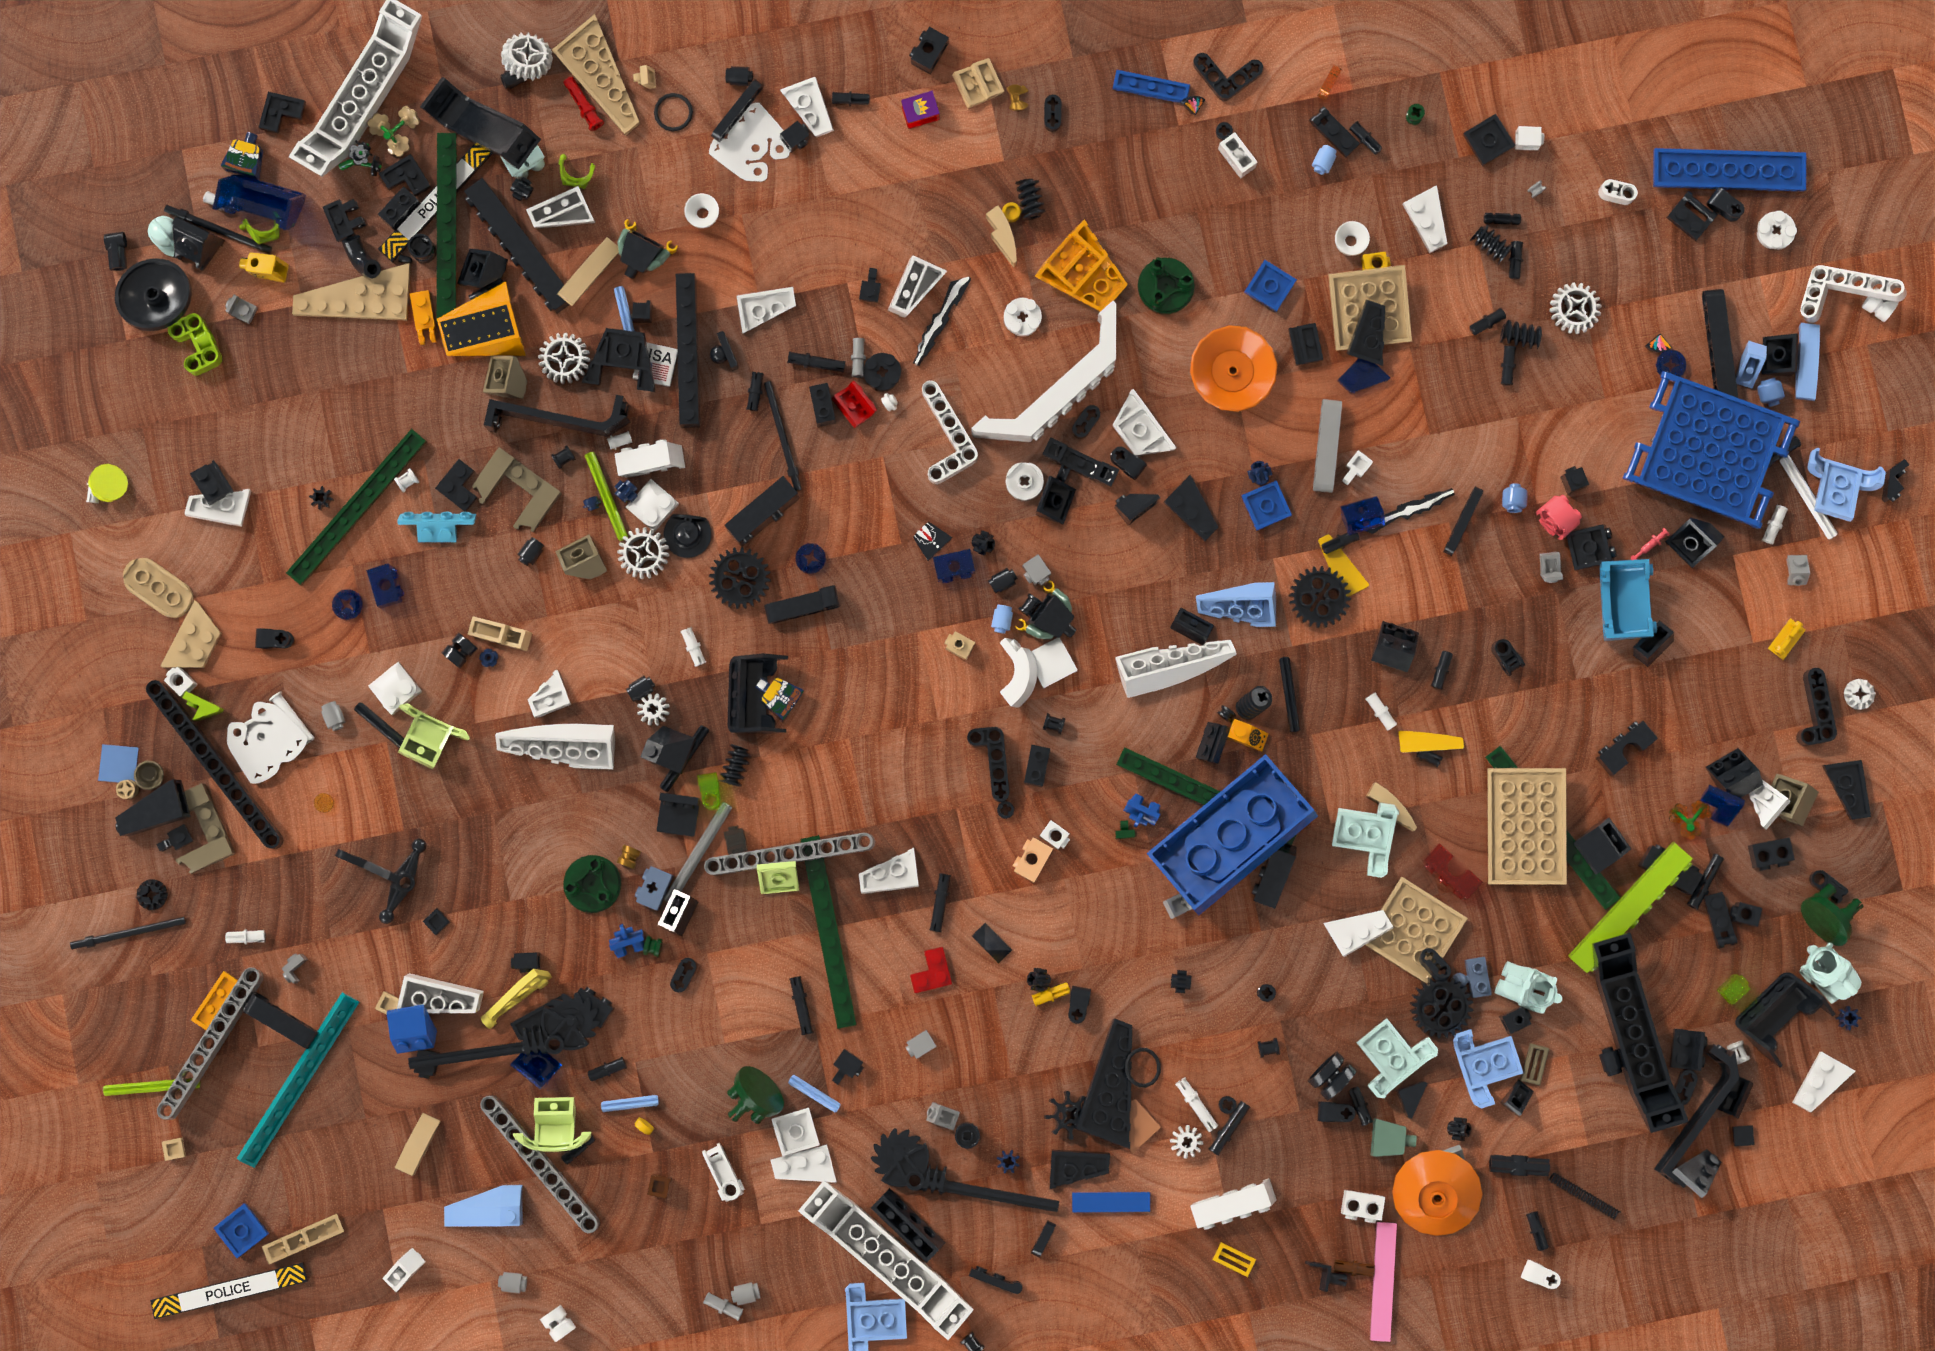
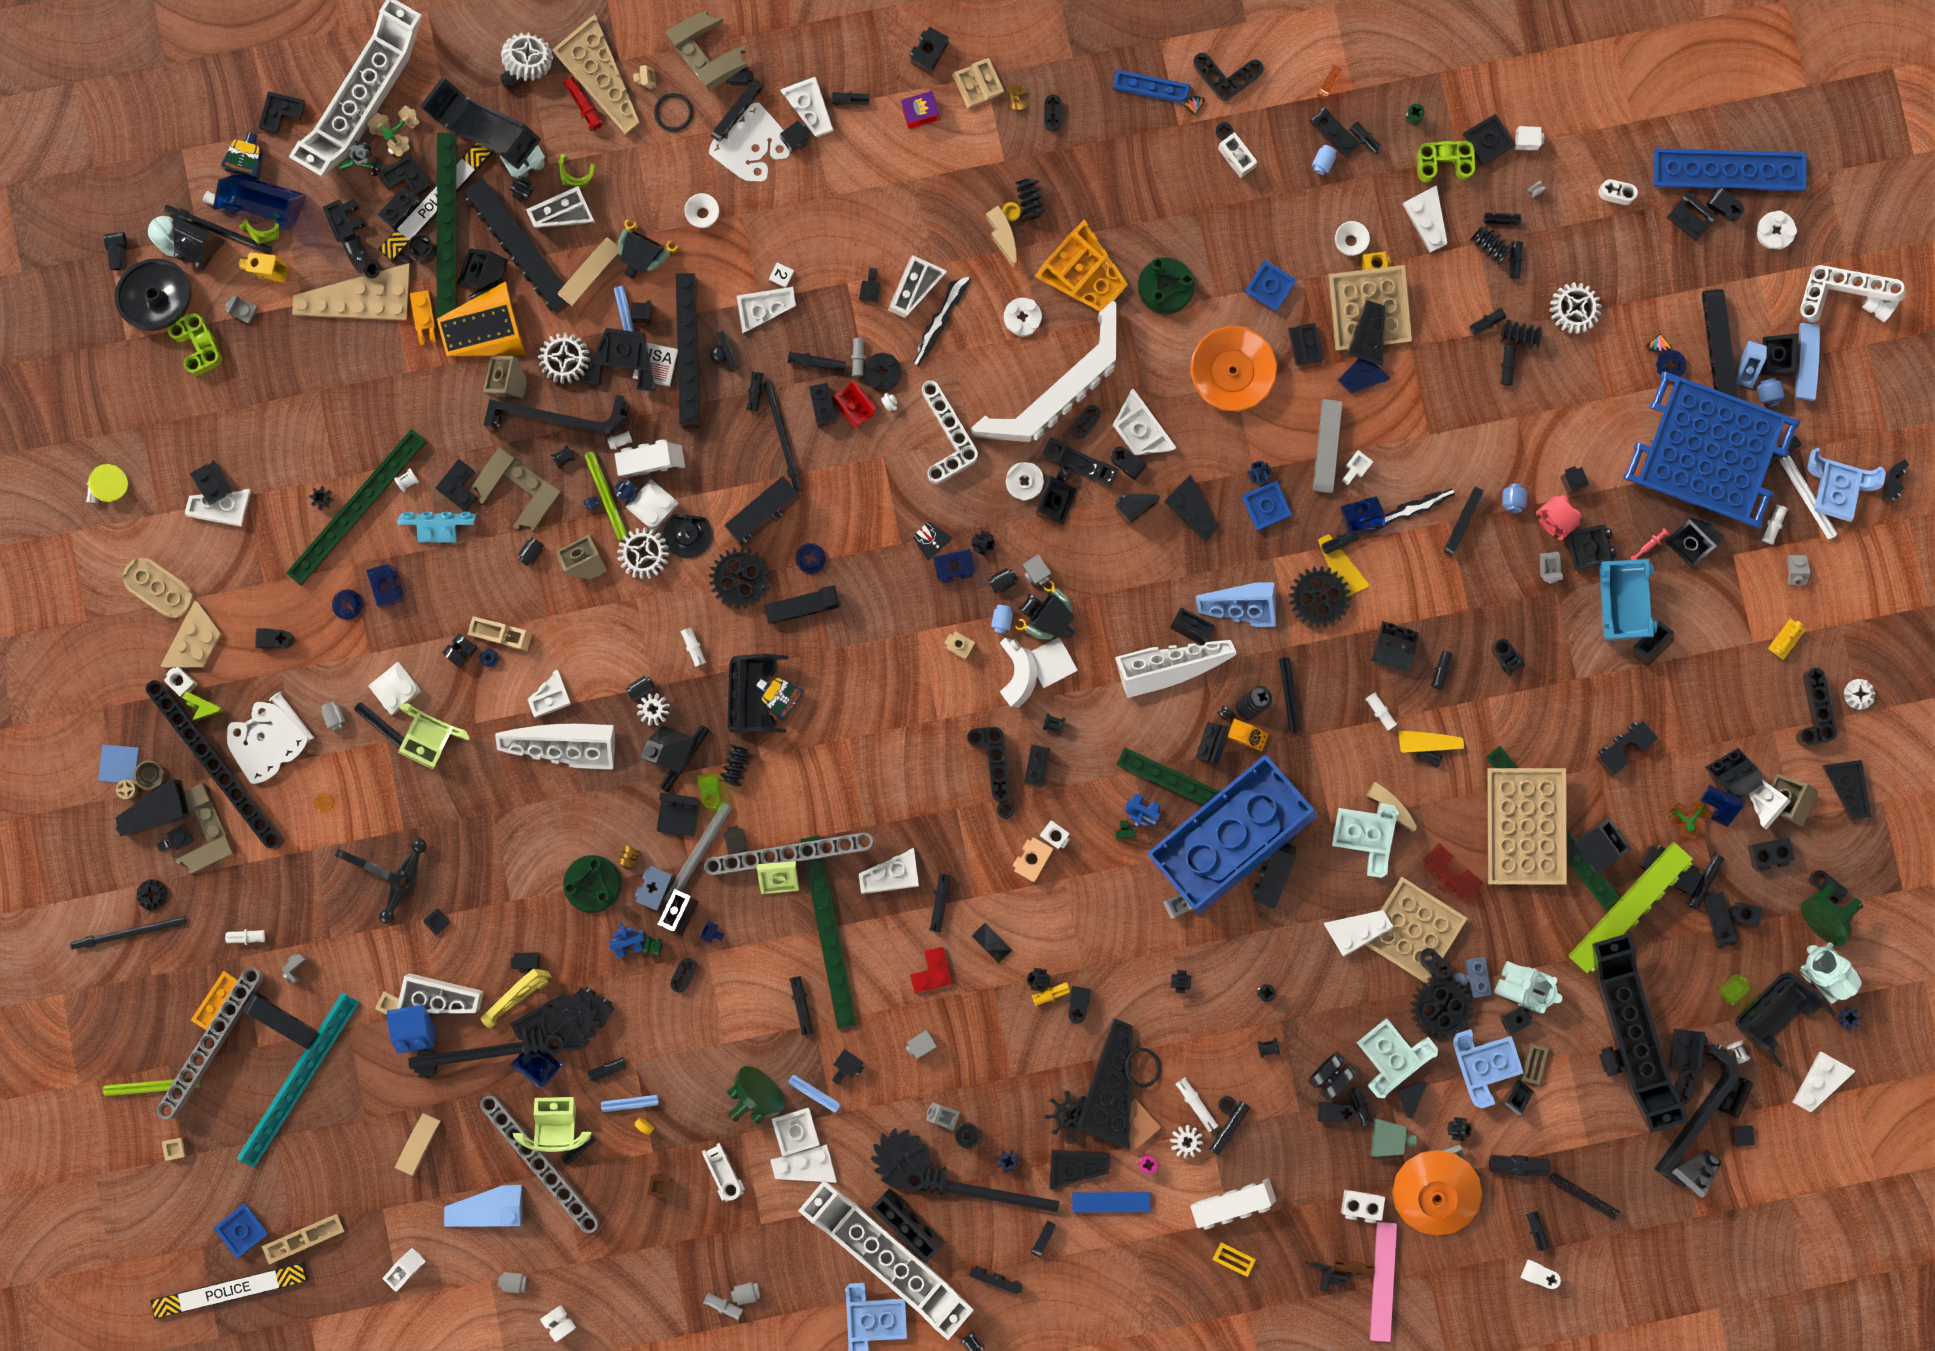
(709, 73): none -> dark tan wedge
(710, 932): none -> clear blue tile
(781, 275): none -> white tile
(1153, 1167): none -> dark pink bush
(1446, 152): none -> lime beam

